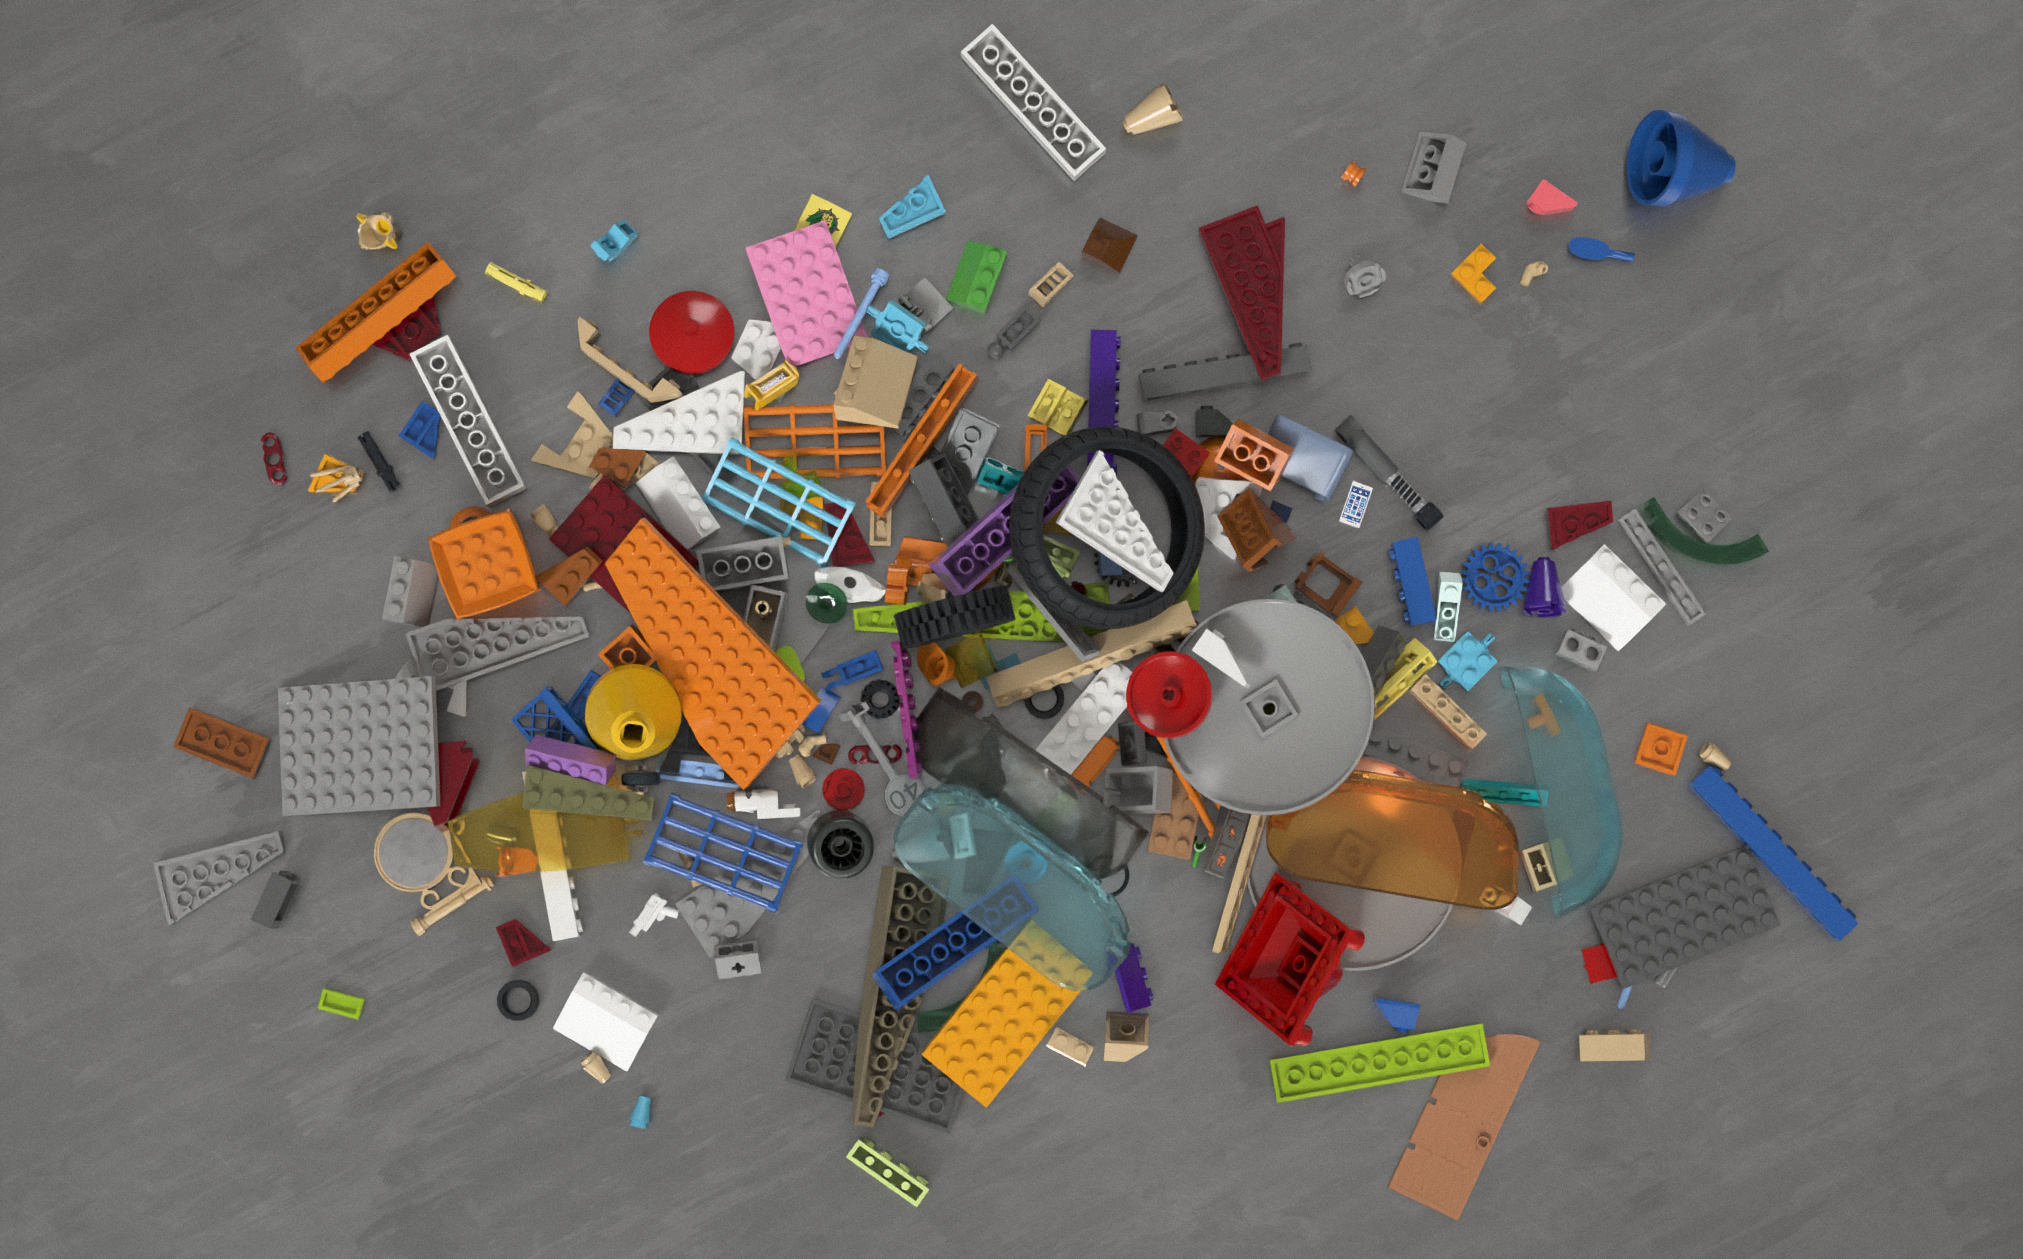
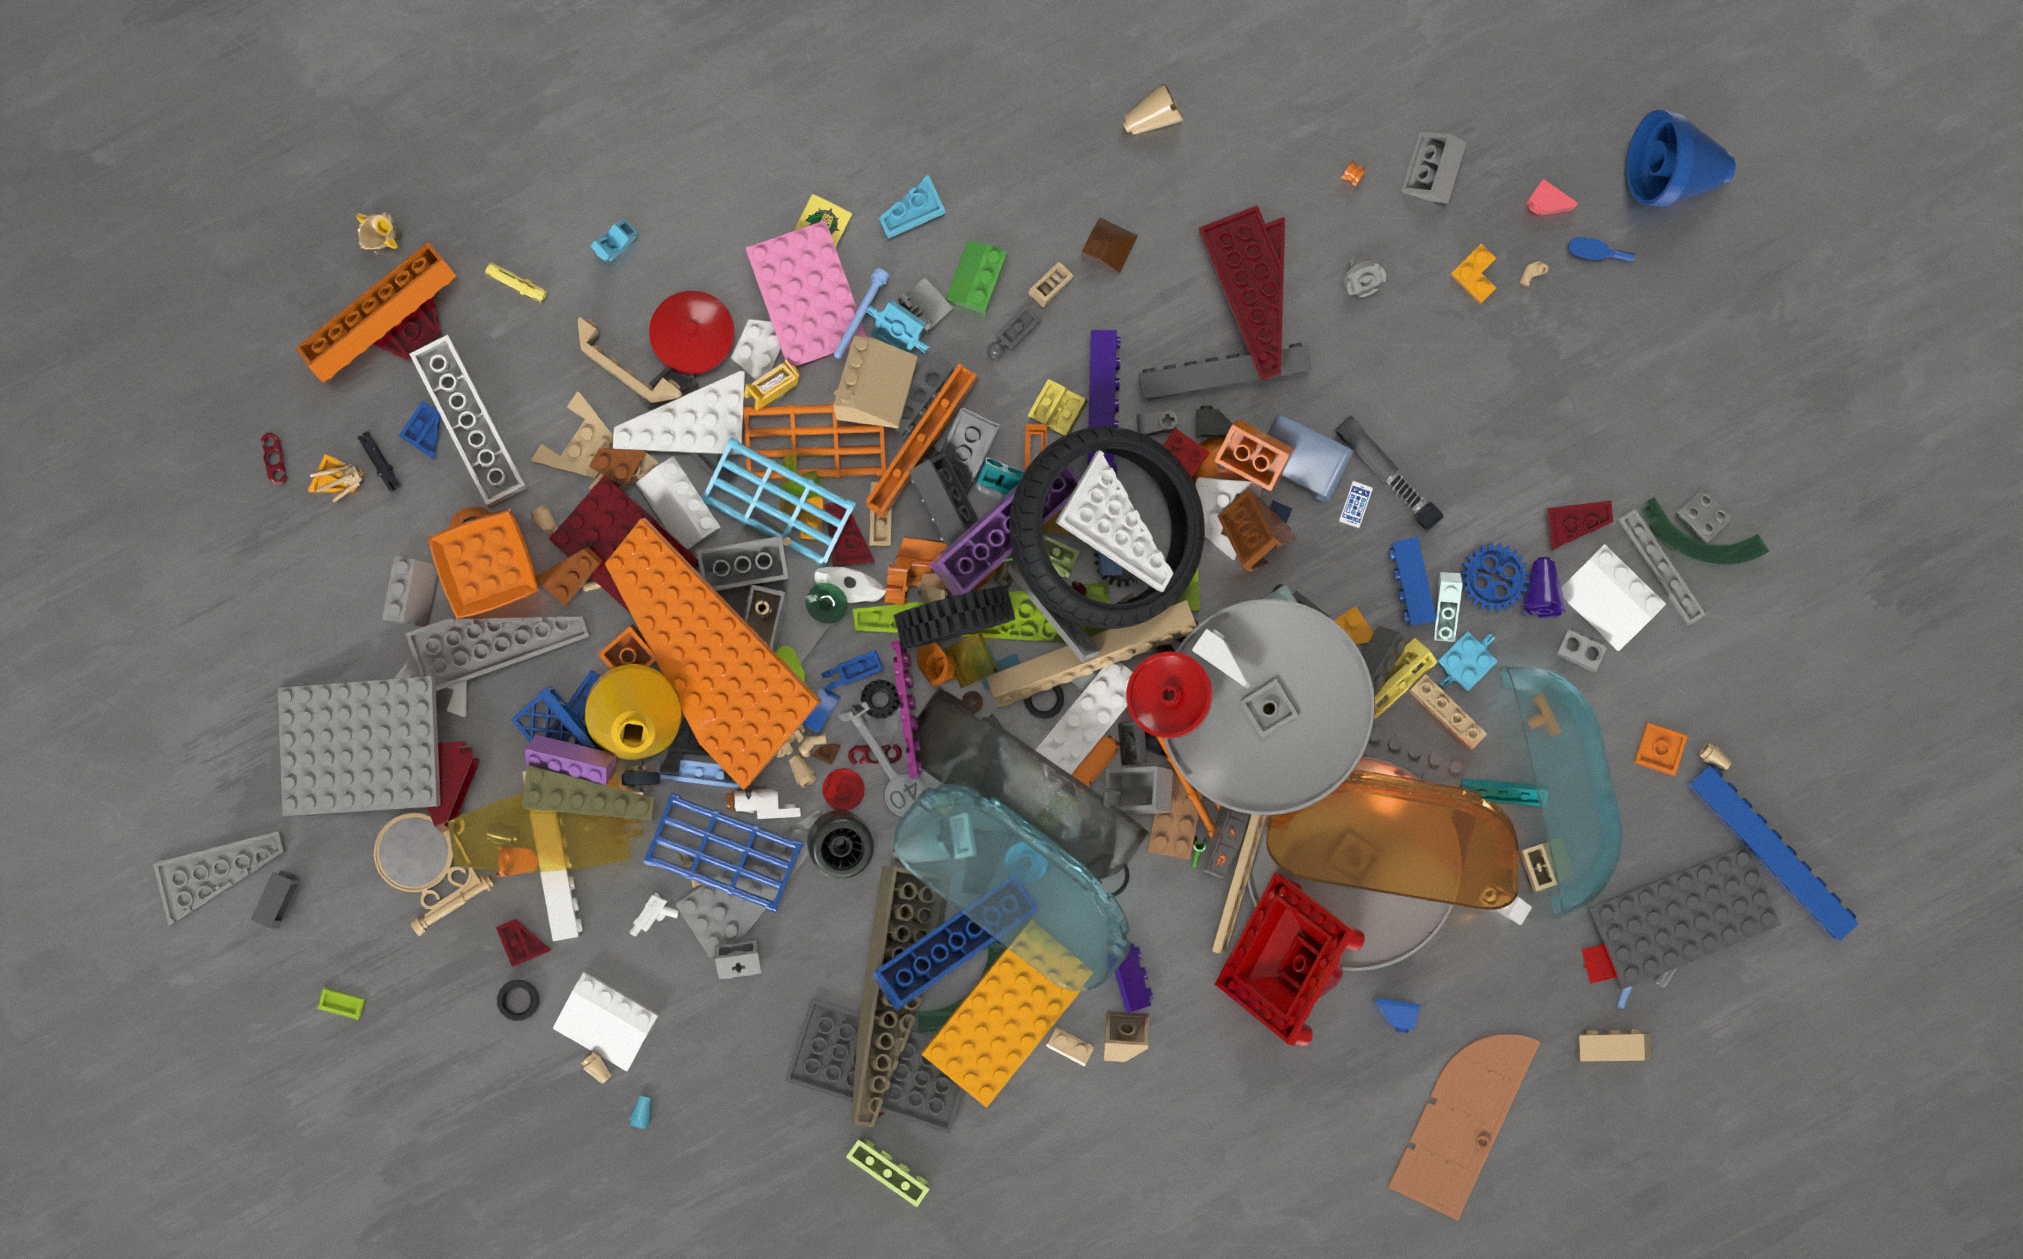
(221, 743): dark orange plate -> none
(620, 404): blue slope -> none
(1033, 102): white brick -> none
(1342, 594): dark orange window -> none
(1379, 1062): lime plate -> none

